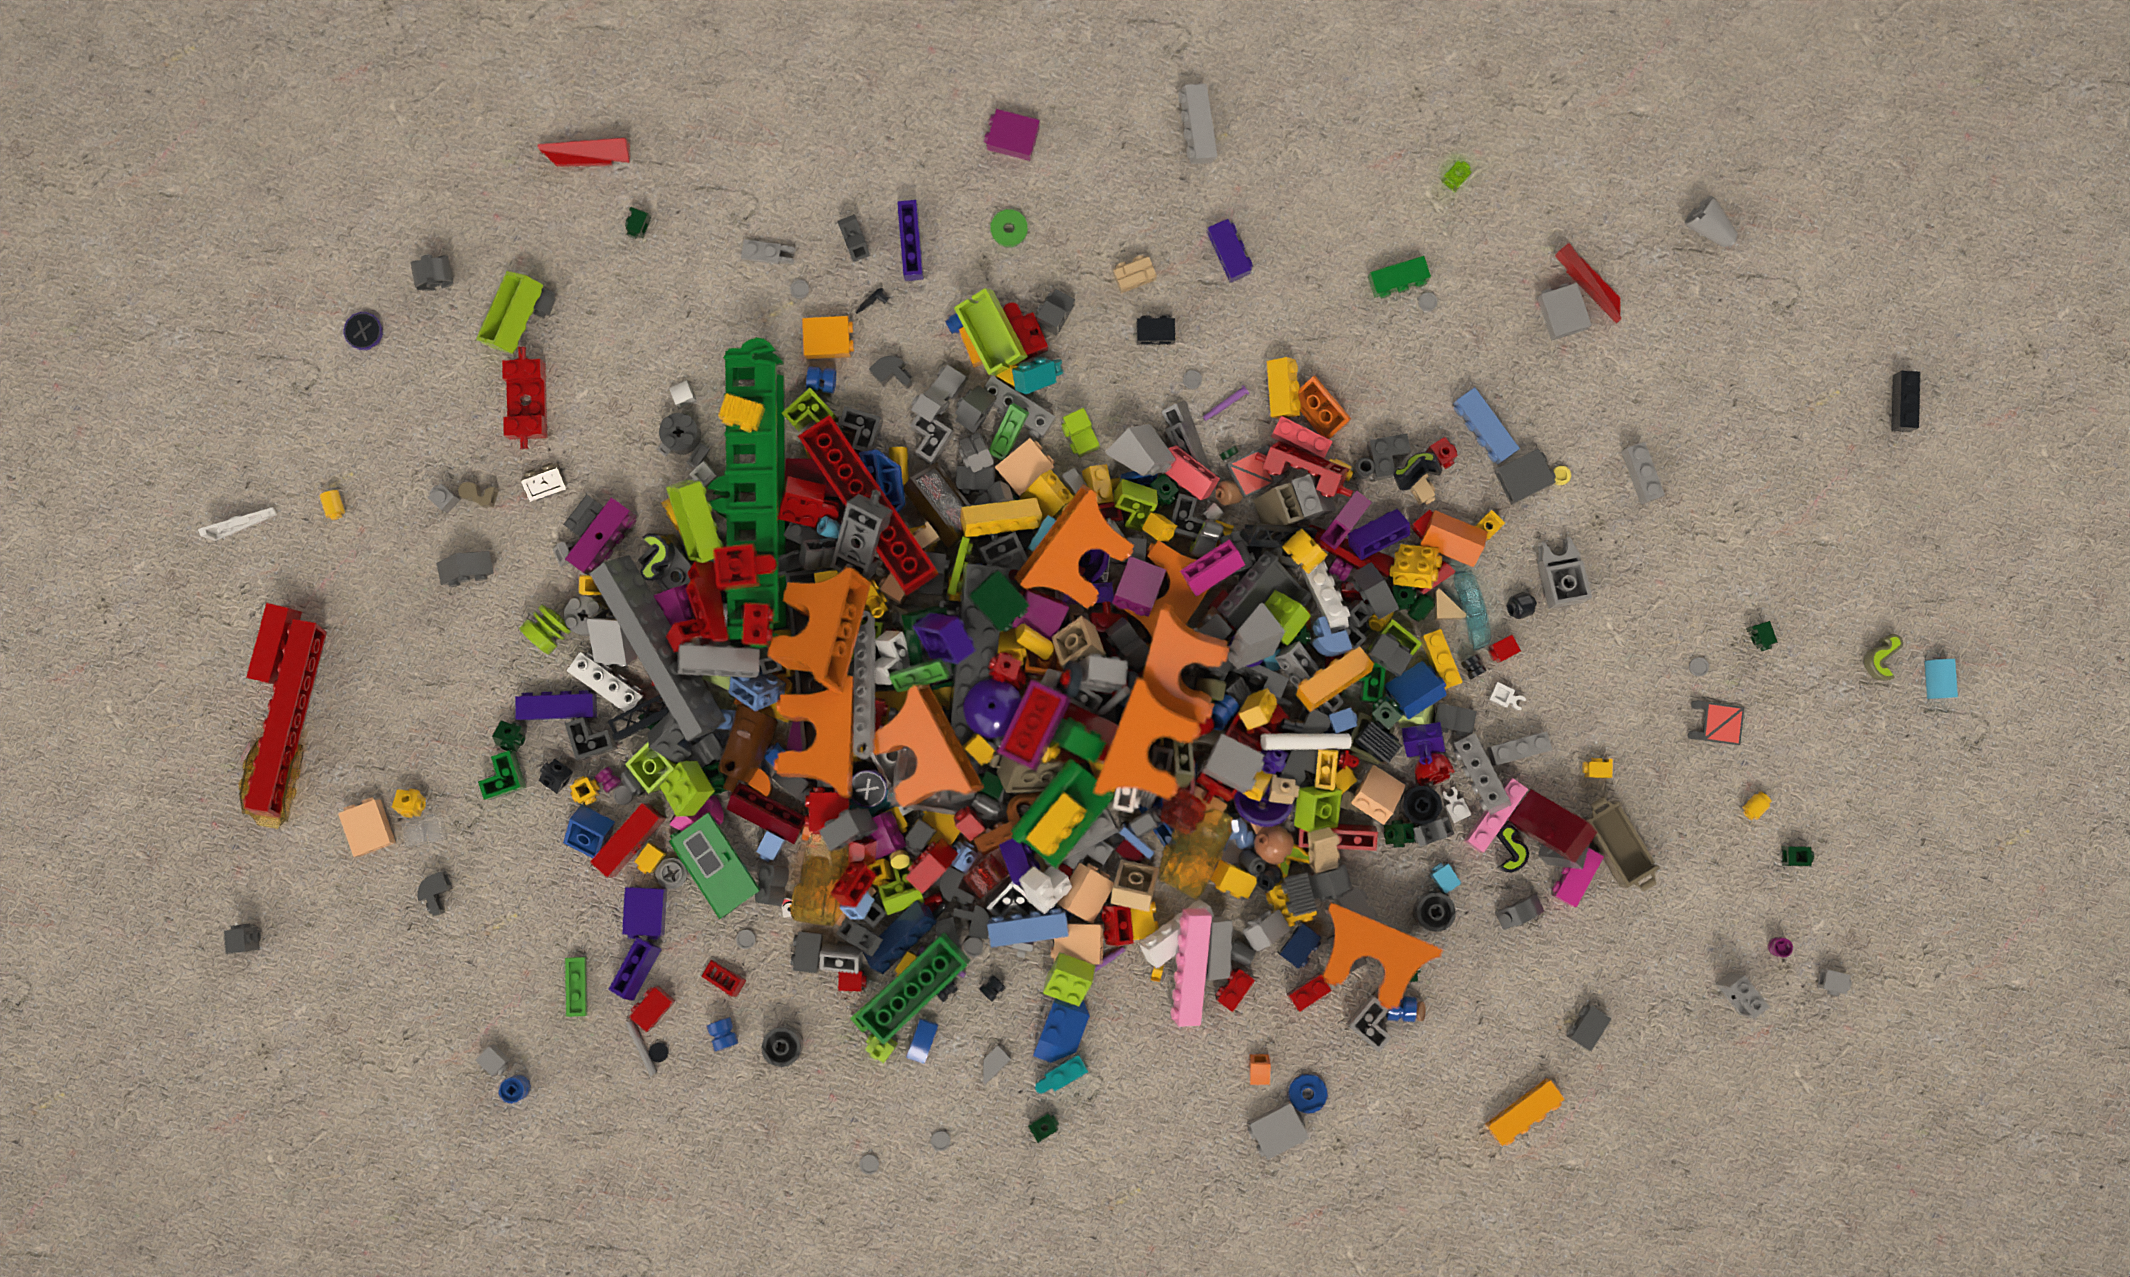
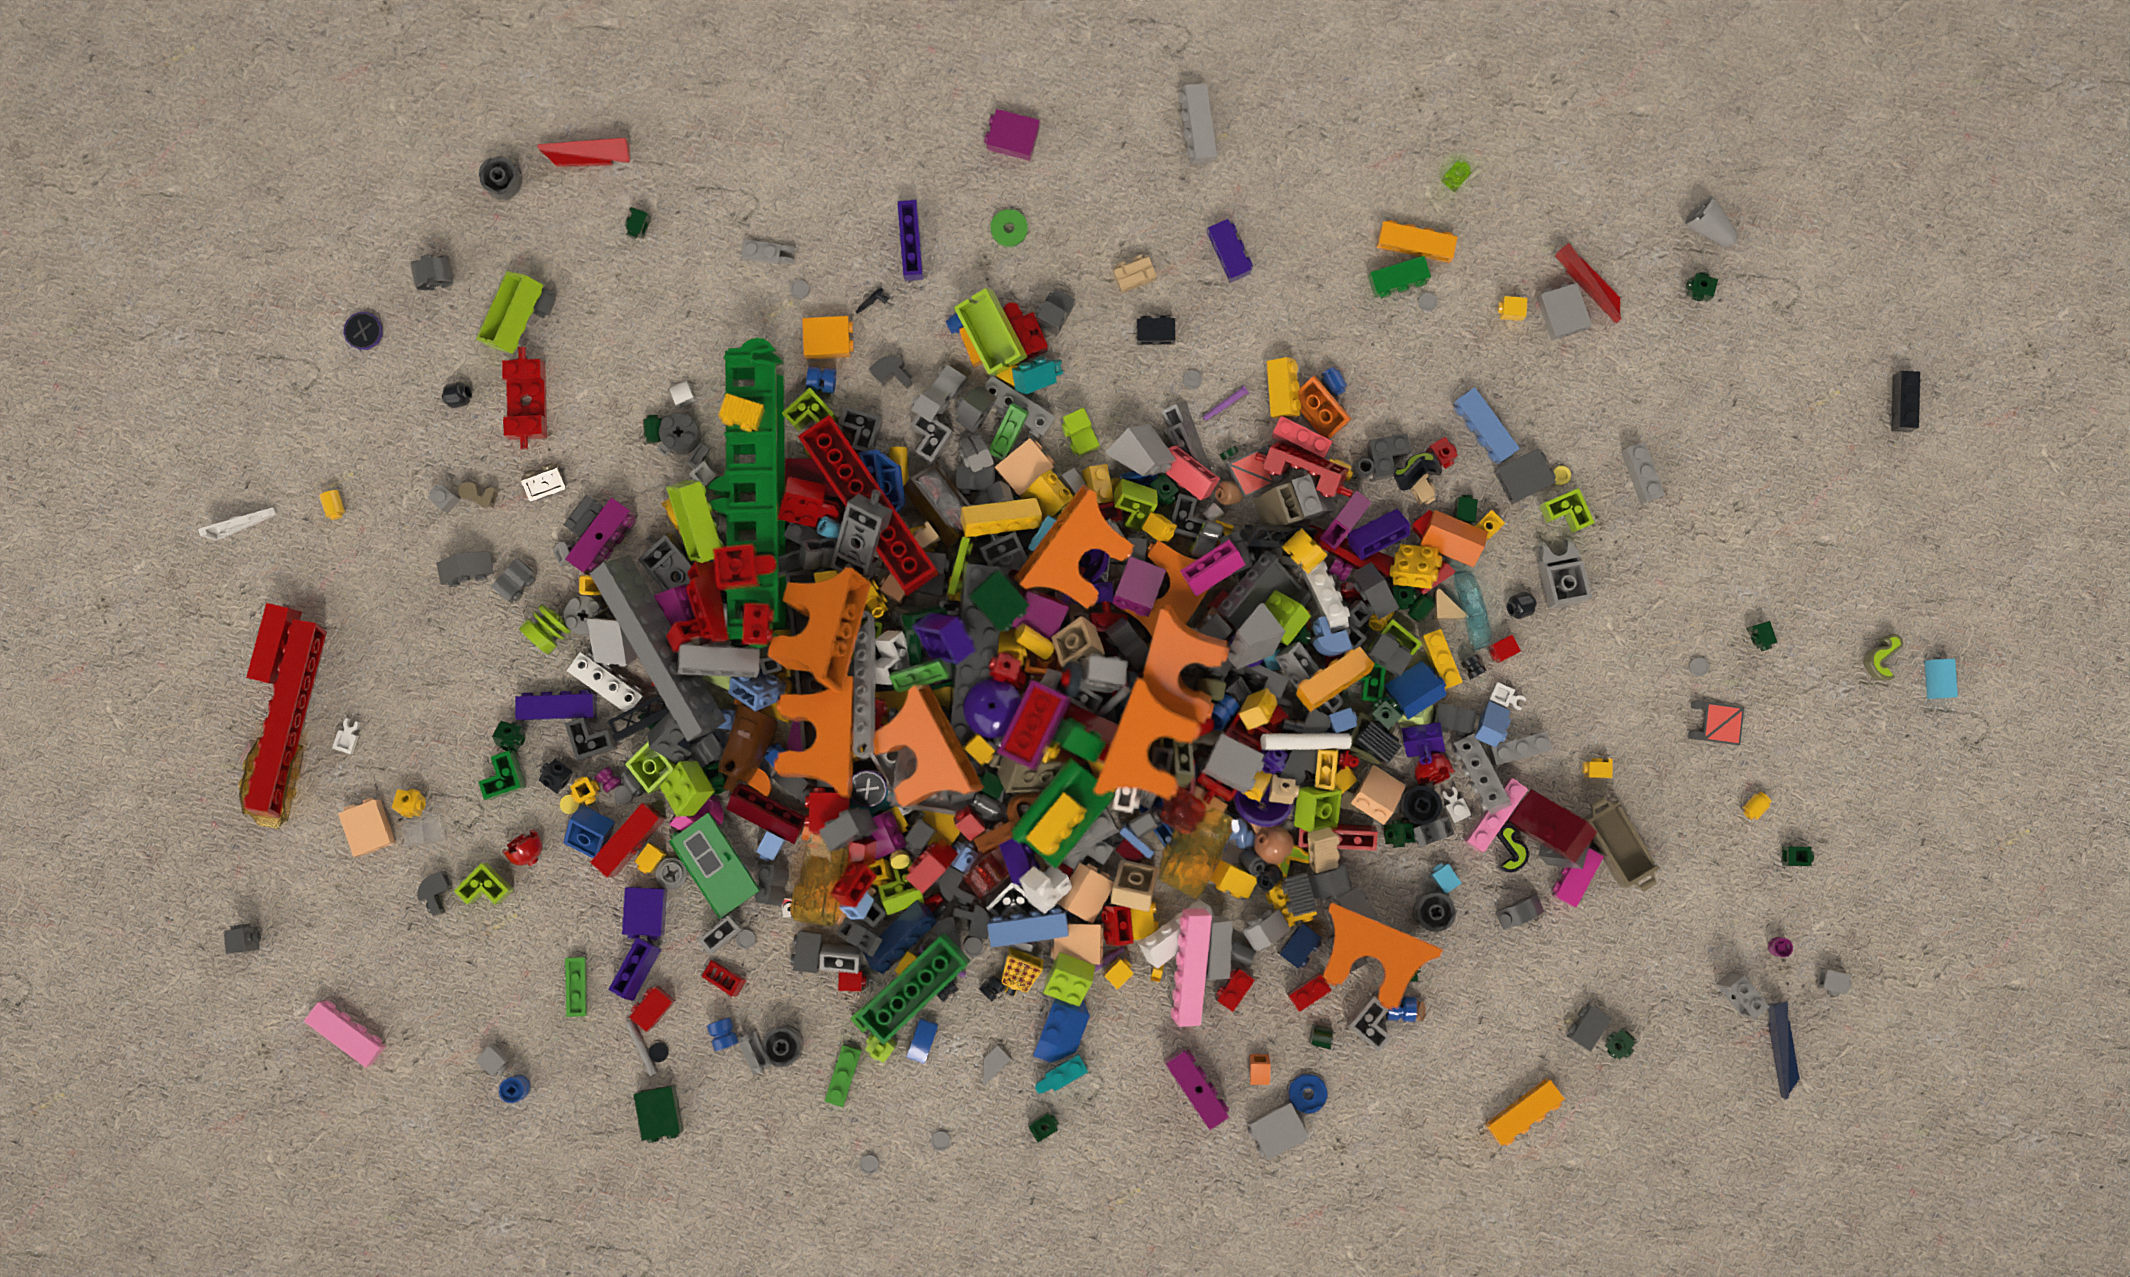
(344, 1033): none -> bright pink brick
(346, 740): none -> white plate
(456, 394): none -> black head
(484, 881): none -> lime brick
(510, 178): none -> dark grey brick
(514, 580): none -> dark grey brick
(524, 849): none -> red cylinder
(568, 805): none -> light yellow tile
(651, 428): none -> dark green brick
(658, 1113): none -> dark green brick
(662, 556): black animal -> none
(720, 934): none -> light grey brick
(753, 1052): none -> light grey hinge
(843, 1076): none -> bright green plate
(853, 238): dark grey brick -> none
(1020, 971): none -> yellow torso
(1118, 972): none -> yellow brick
(1204, 1098): none -> magenta brick
(1321, 1036): none -> dark green brick
(1334, 381): none -> blue brick
(1417, 241): none -> light orange brick
(1466, 509): none -> dark green brick
(1492, 724): none -> medium blue brick
(1512, 308): none -> yellow brick
(1570, 506): none -> lime brick
(1625, 1039): none -> dark green brick
(1701, 287): none -> dark green brick
(1783, 1048): none -> dark blue wedge

